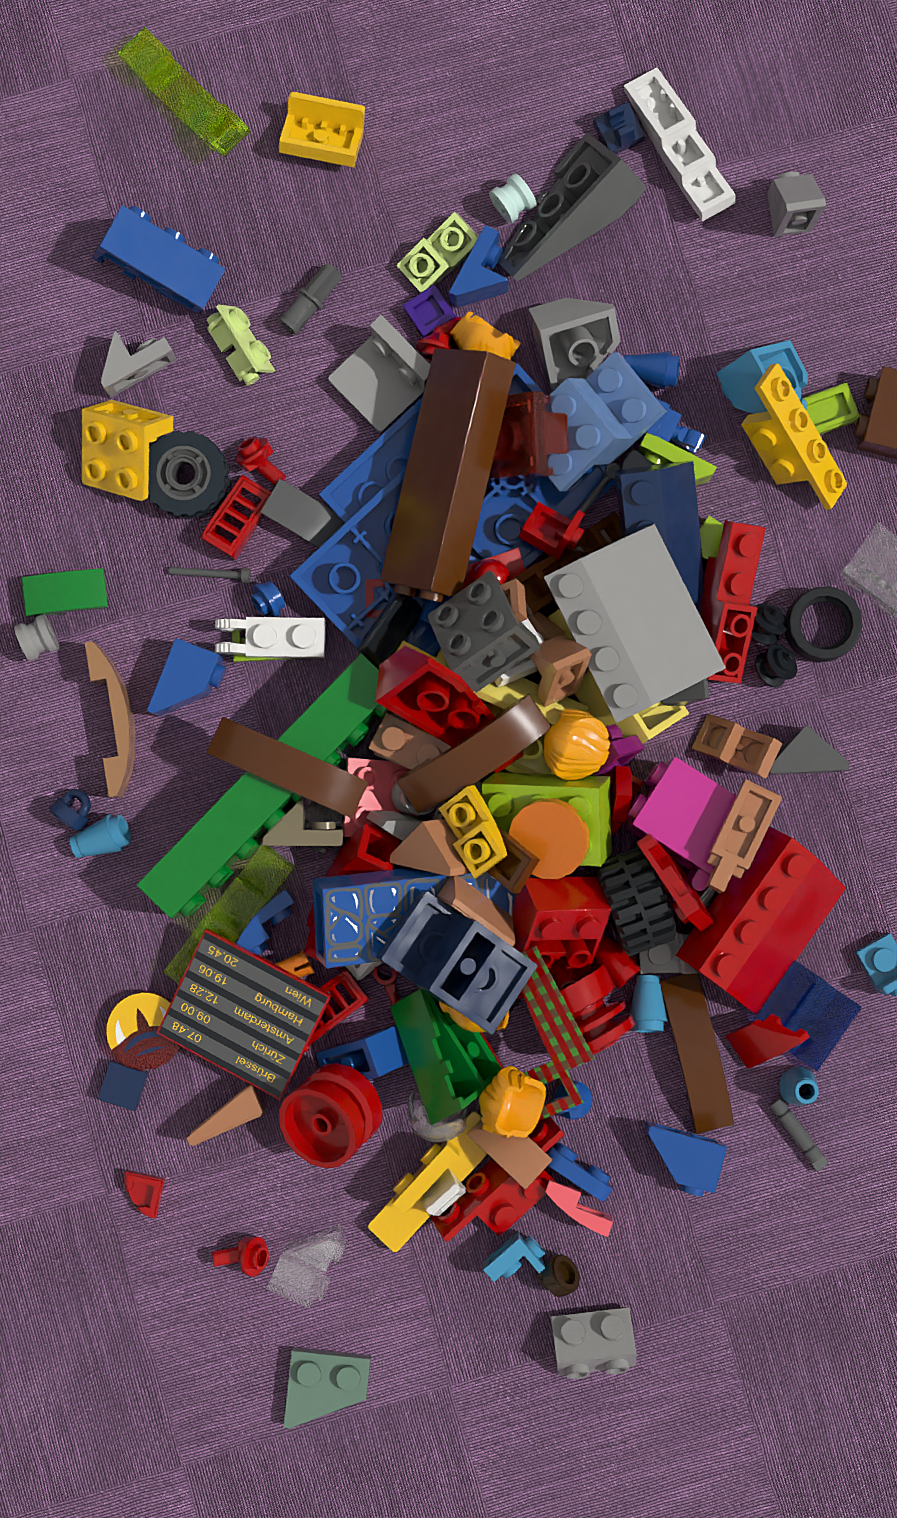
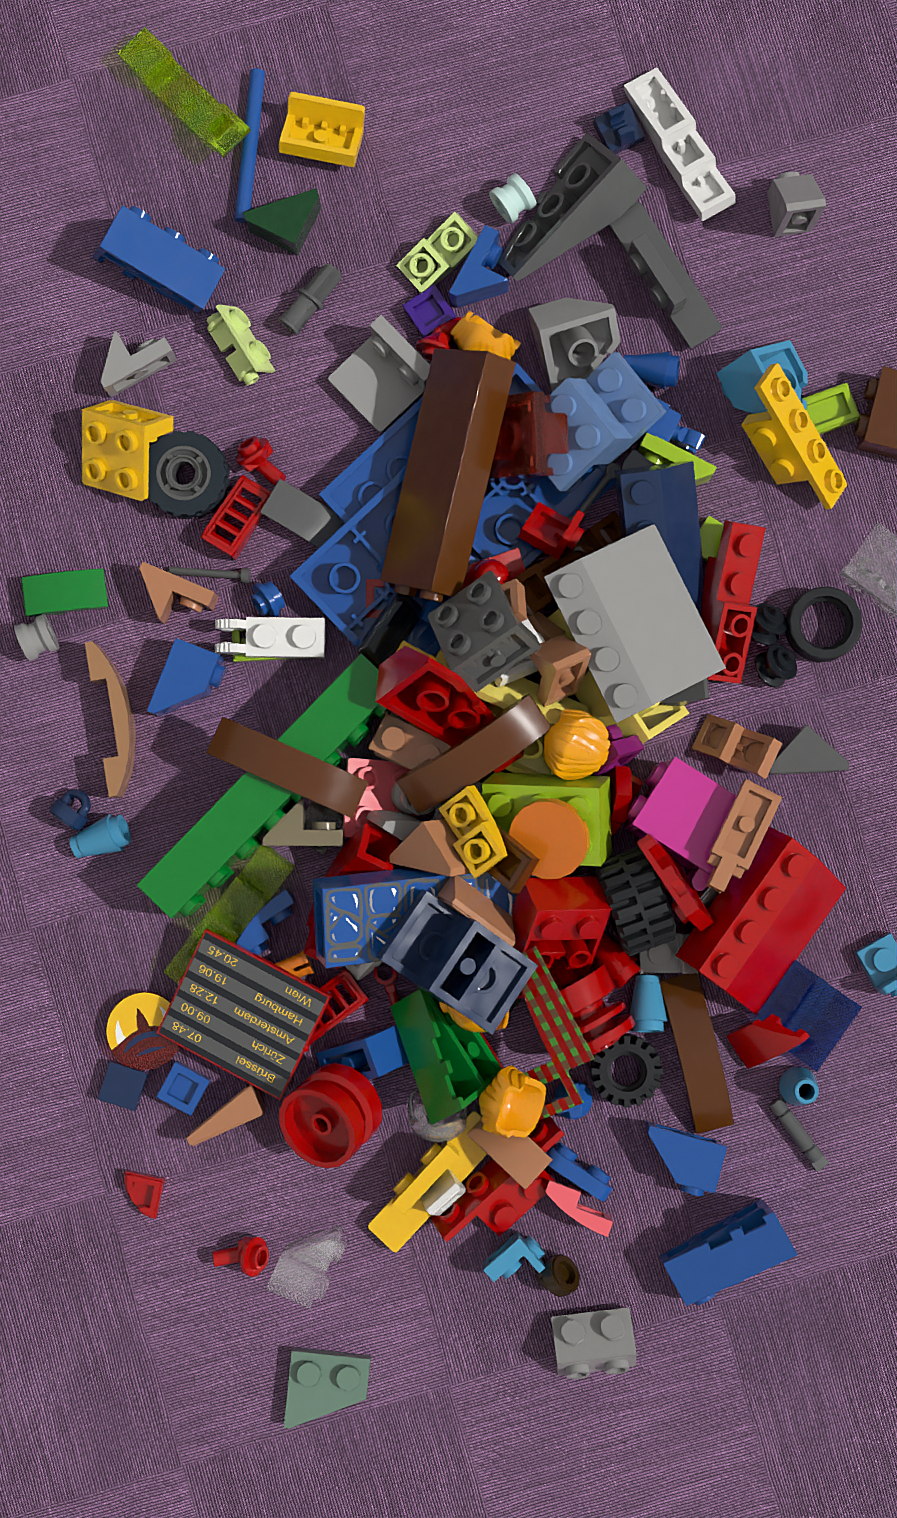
(166, 587): none -> nougat slope
(183, 1088): none -> blue plate
(250, 144): none -> blue bar
(285, 221): none -> dark green slope
(642, 1087): none -> black tyre
(665, 276): none -> dark grey bracket
(727, 1253): none -> blue wedge

